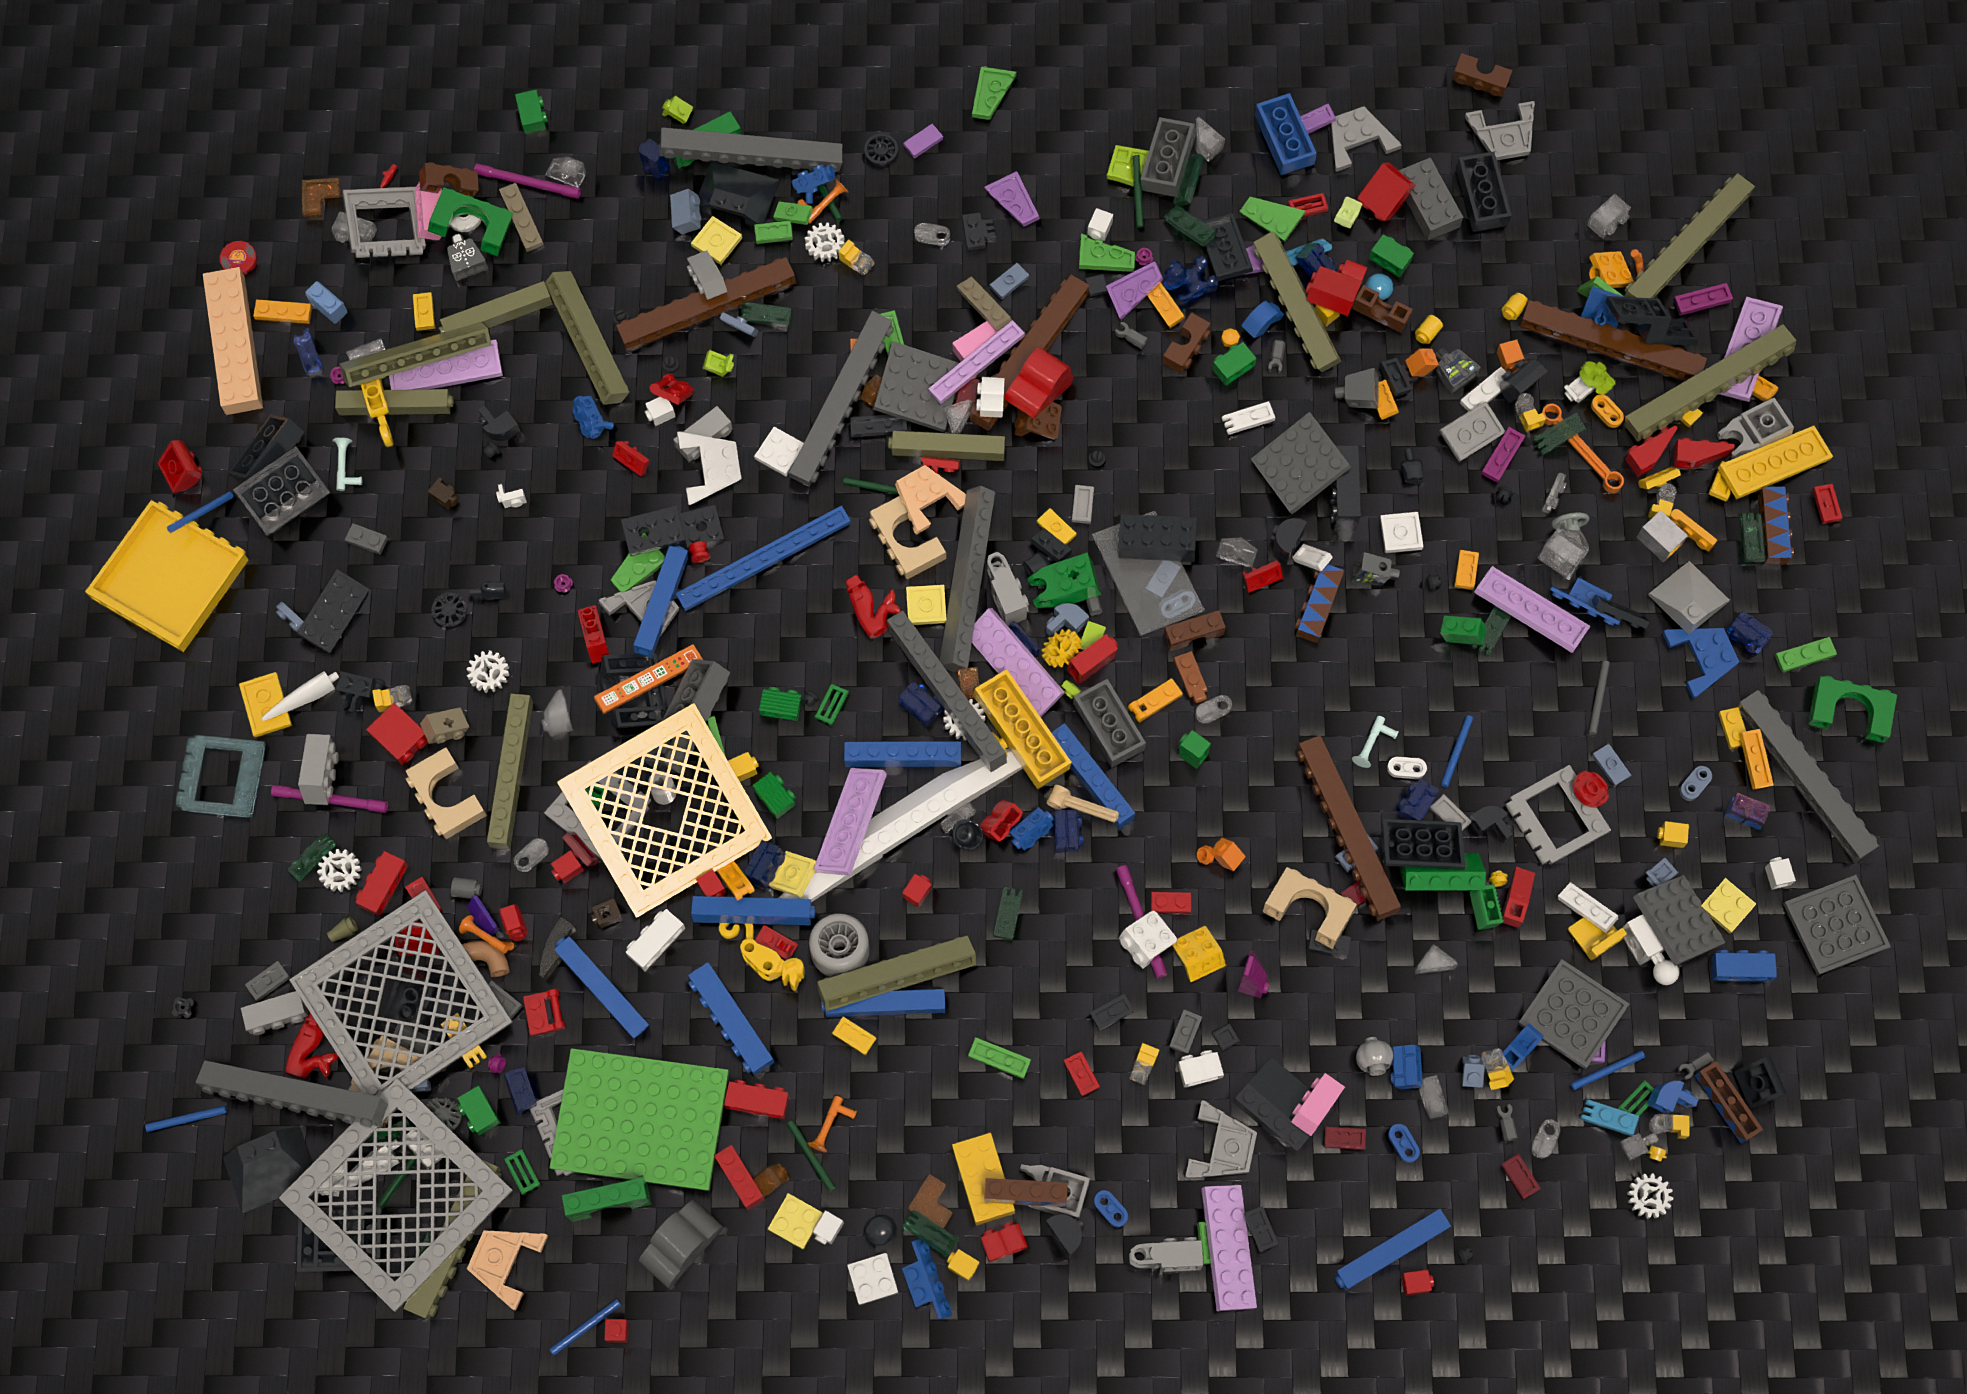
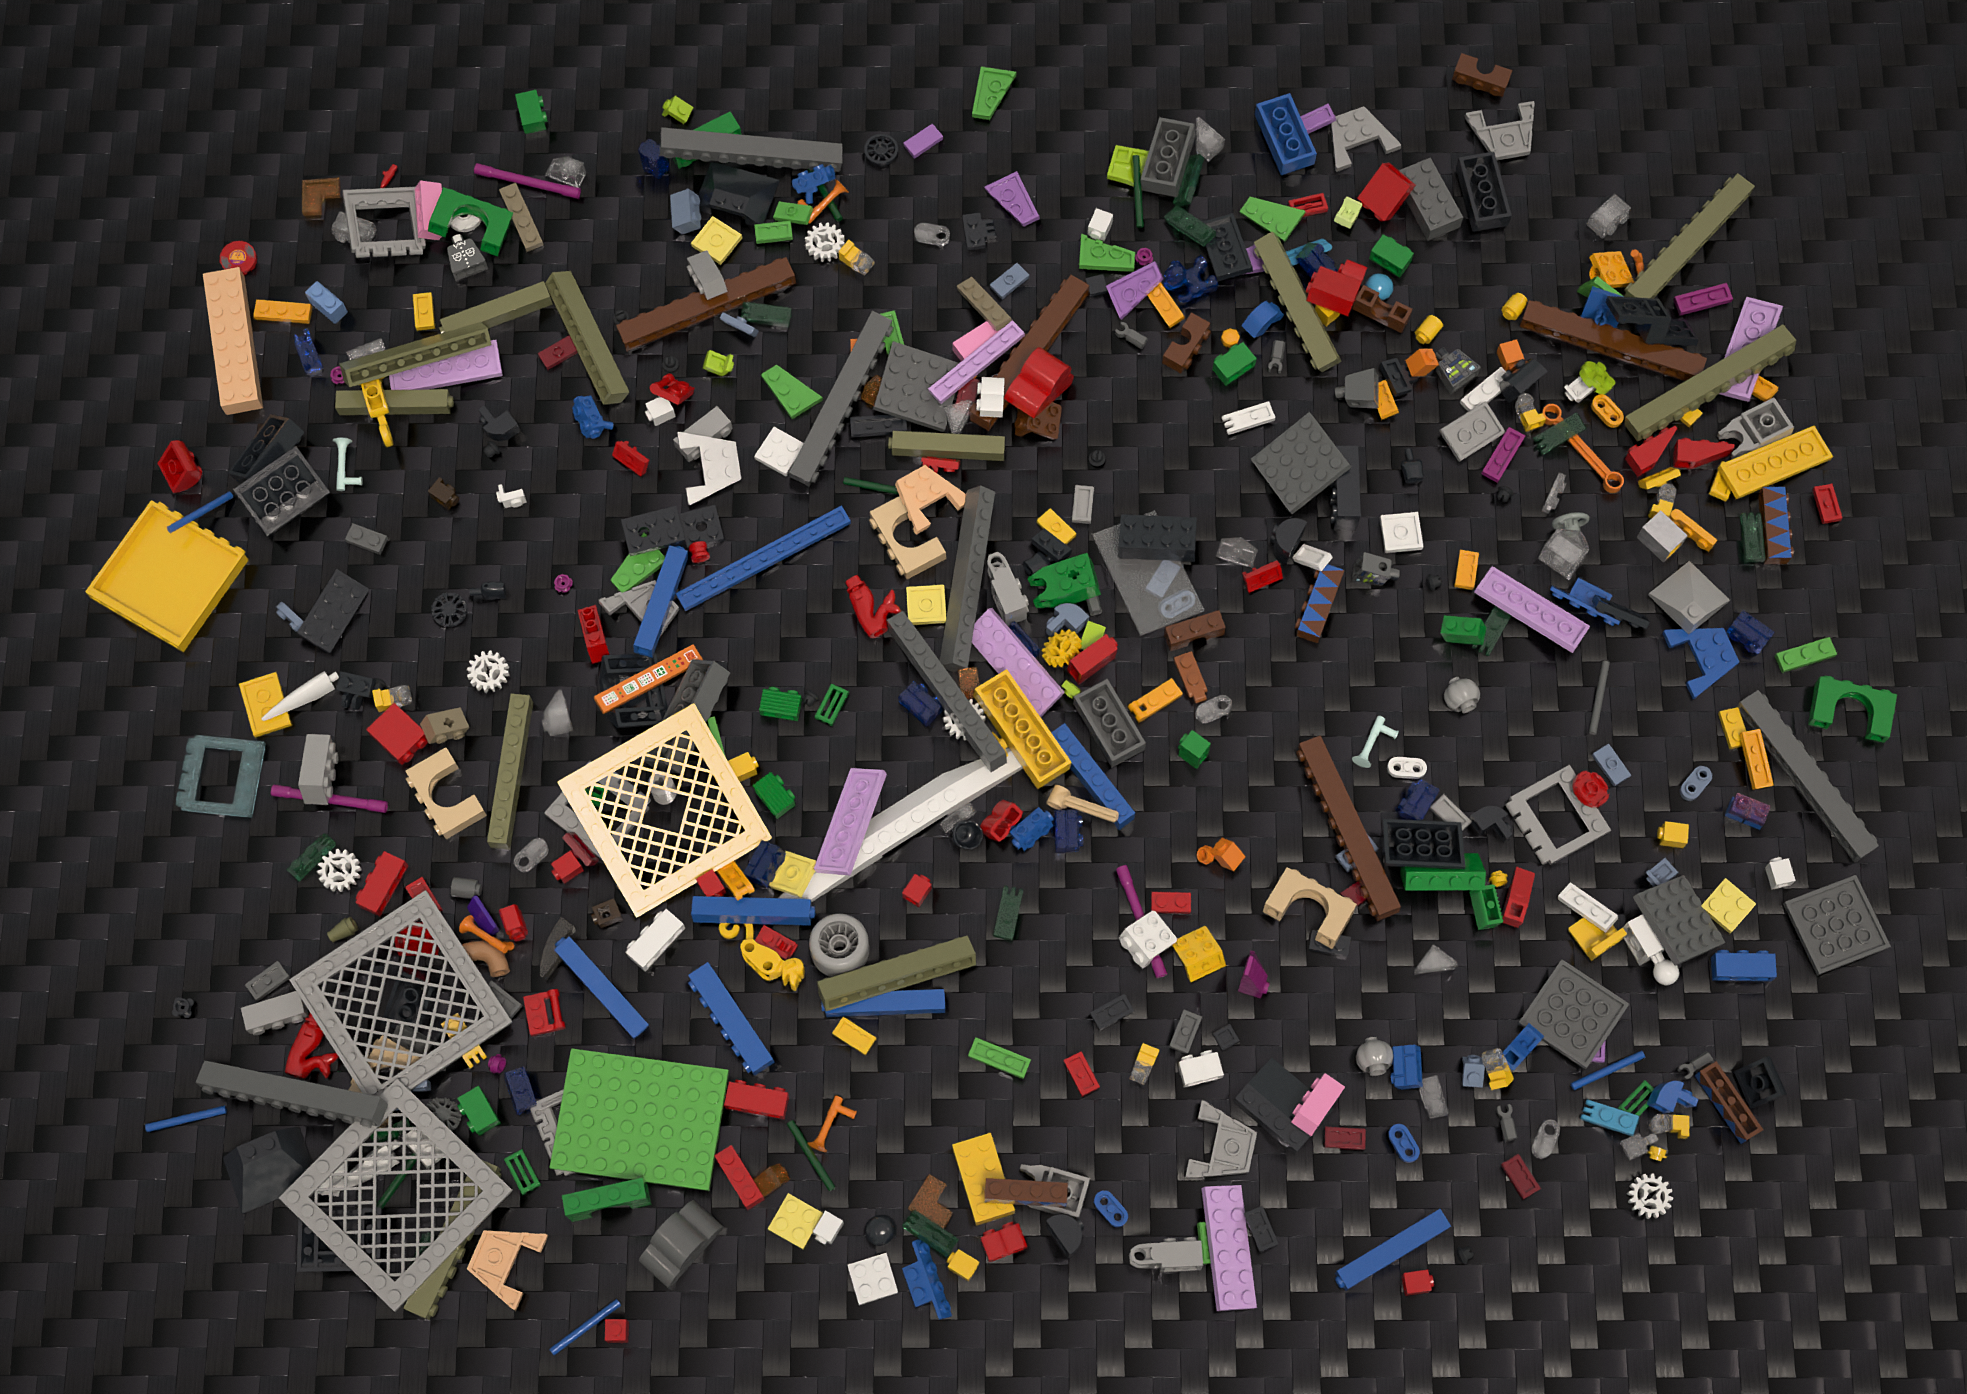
(433, 178): reddish brown arch -> none
(558, 352): none -> dark red plate
(790, 392): none -> bright green wing
(902, 754): blue brick -> none
(1457, 750): blue piece -> none
(1462, 694): none -> light grey plant

